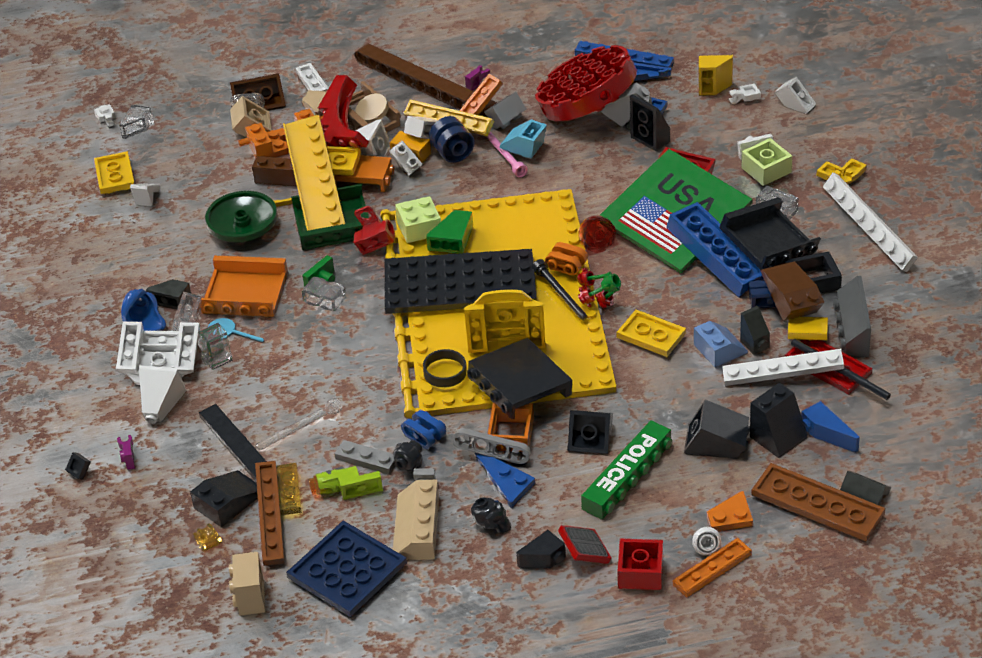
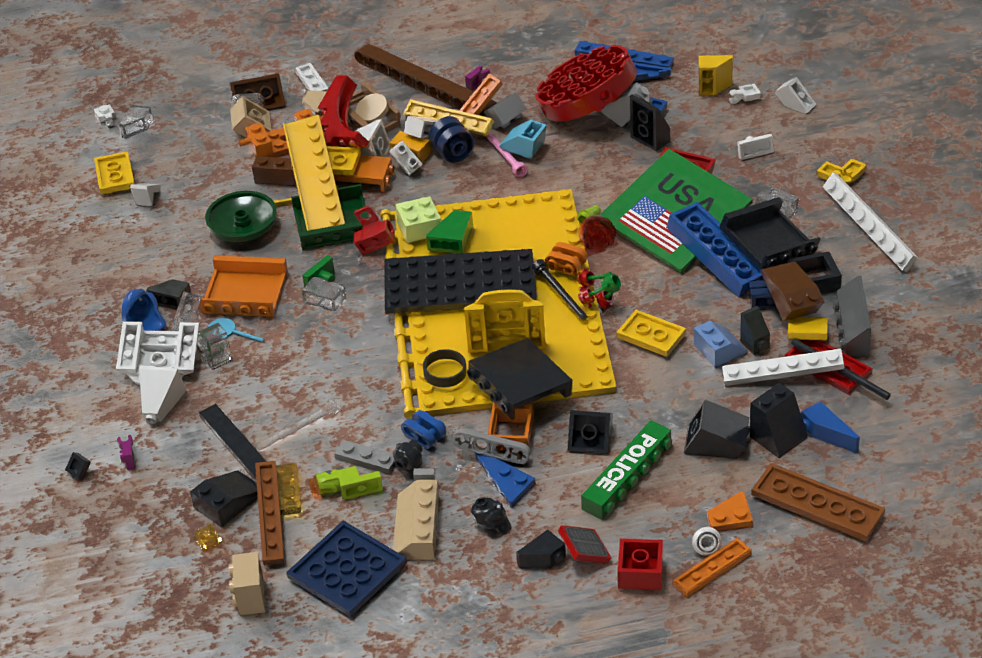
(583, 214): none -> lime cone
(766, 161): yellowish green brick -> none
(864, 487): pearl dark grey panel -> none

